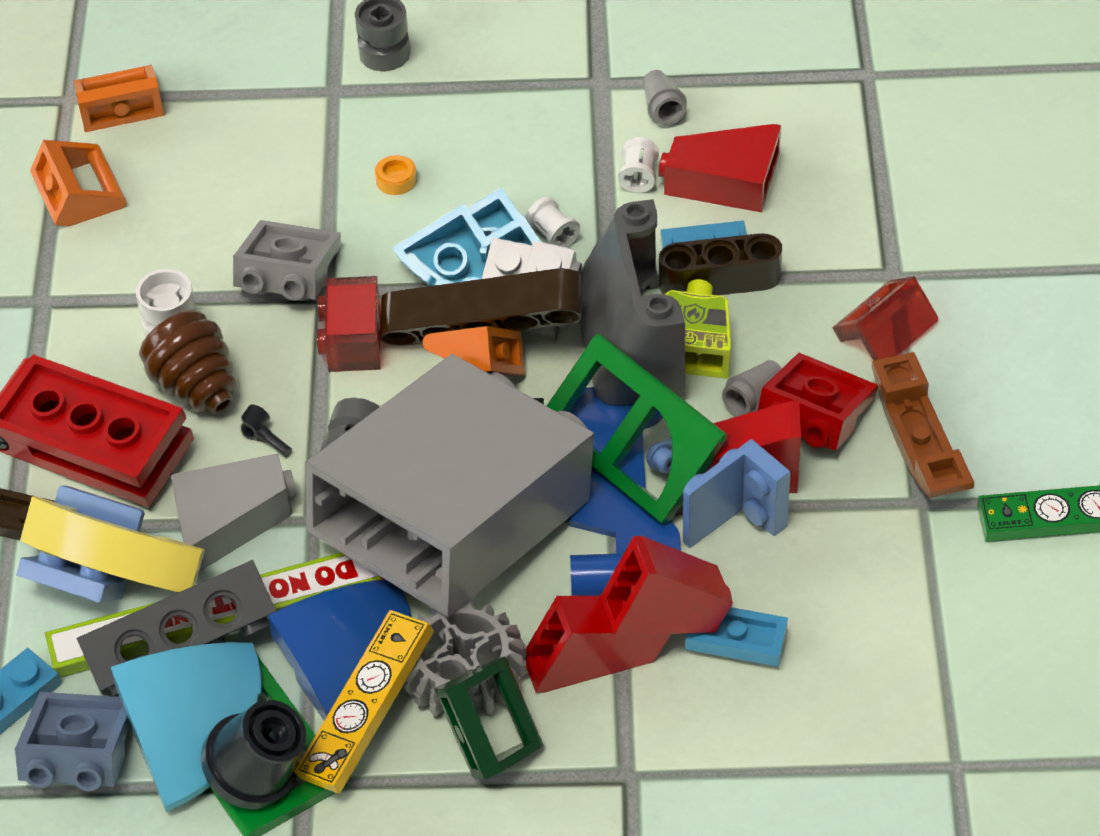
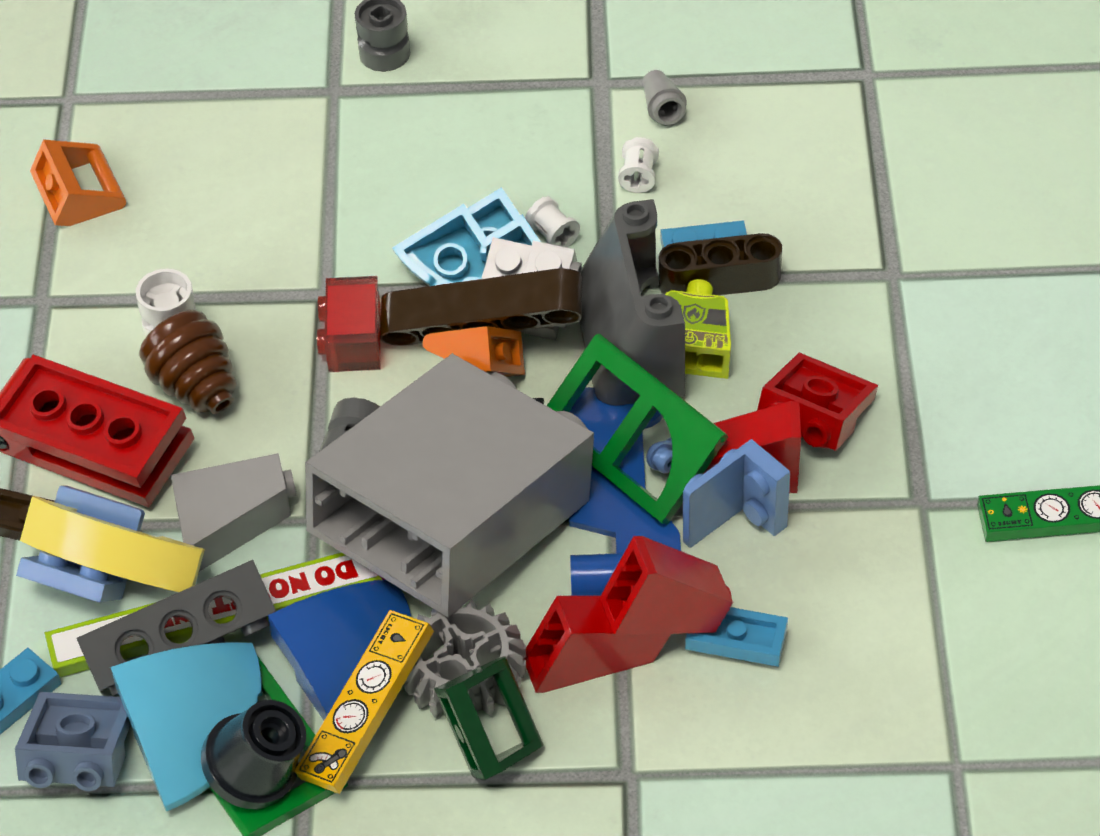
(118, 98): orange tile -> none
(254, 426): black hand -> none
(285, 260): light grey plate -> none
(395, 175): light orange tile -> none
(723, 166): red slope -> none
(744, 389): light grey cone -> none
(889, 318): clear red panel -> none
(917, 428): dark orange slope -> none

